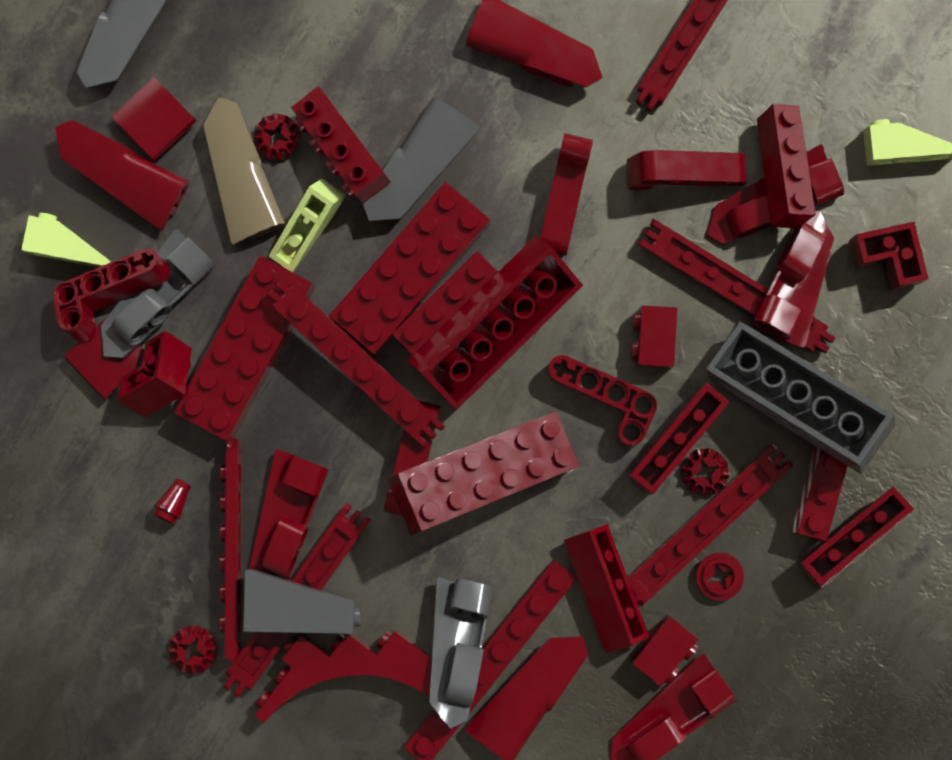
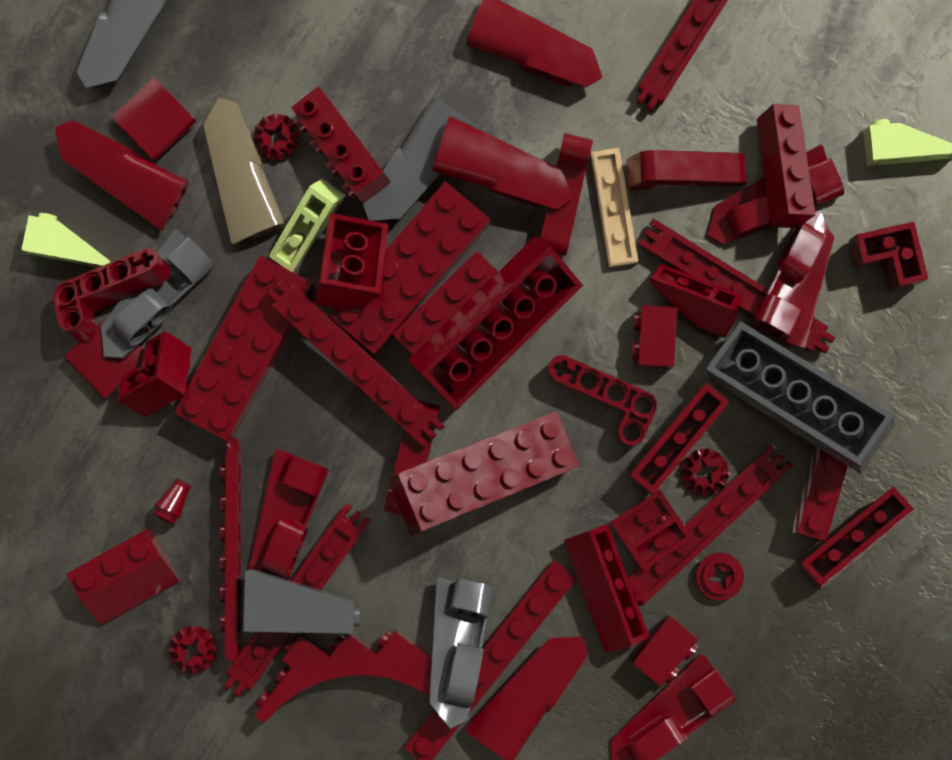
(123, 576): none -> dark red slope
(351, 262): none -> dark red slope
(499, 166): none -> dark red panel
(614, 207): none -> tan tile
(651, 530): none -> dark red slope
(699, 300): none -> dark red slope

